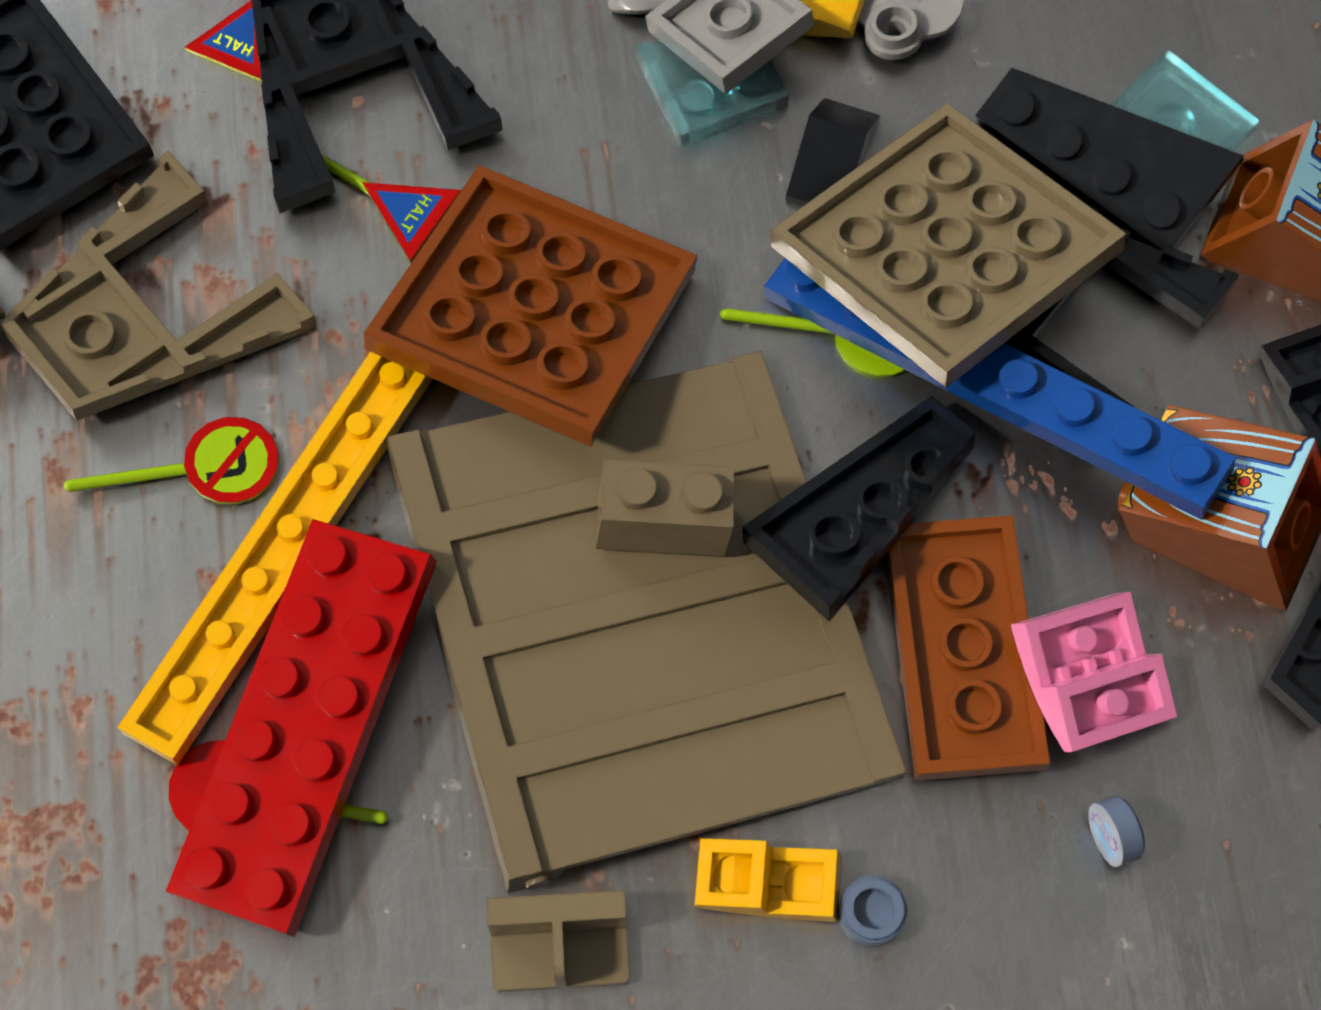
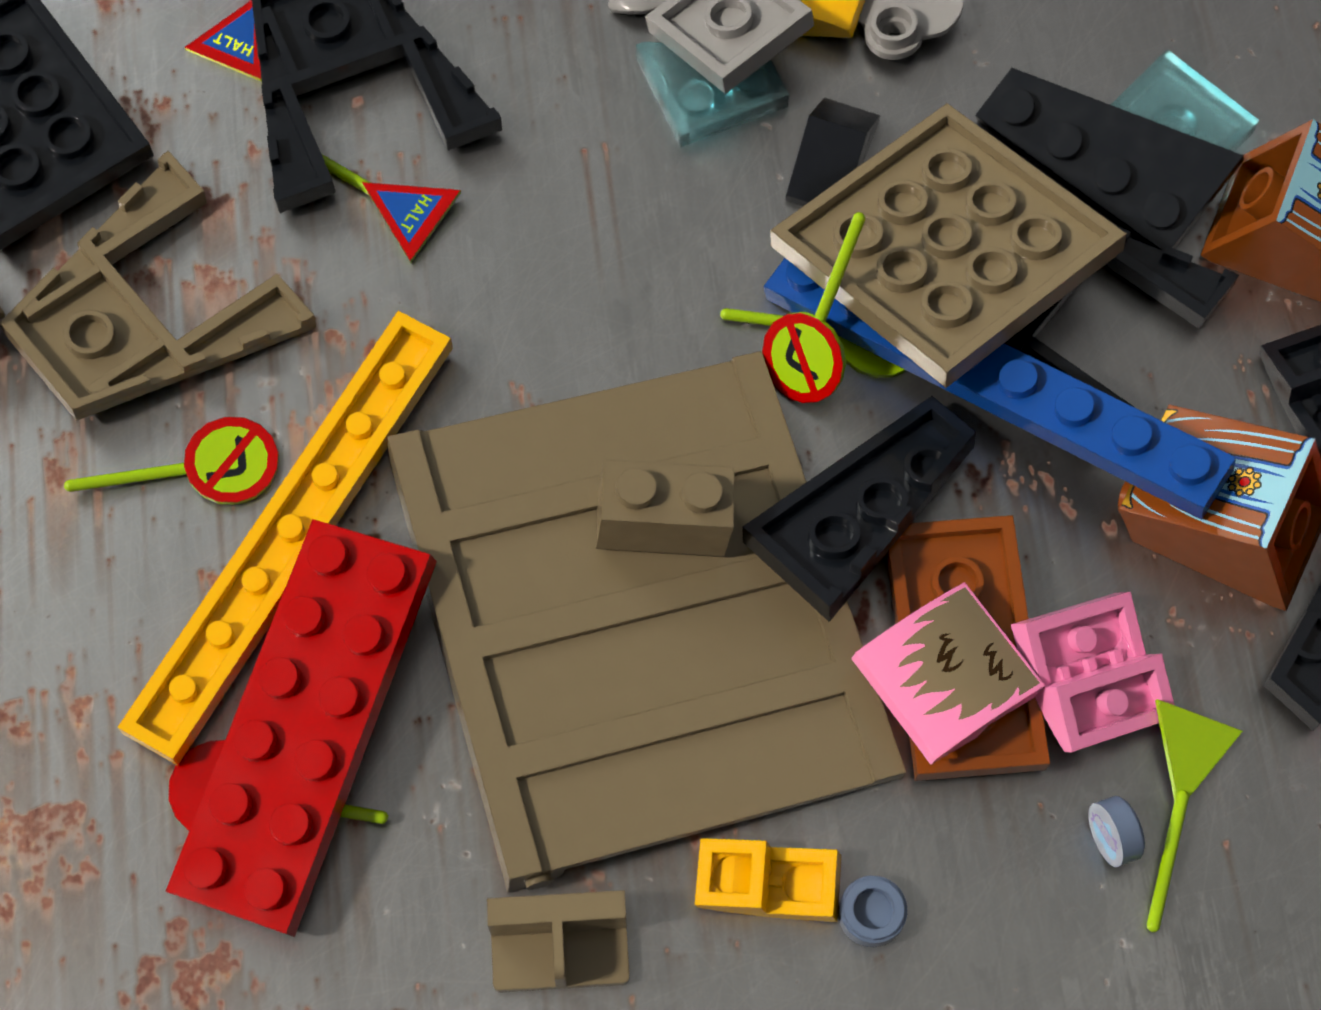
(531, 304): dark orange plate -> none
(802, 348): none -> piece
(947, 672): none -> slope
(1191, 750): none -> lime piece

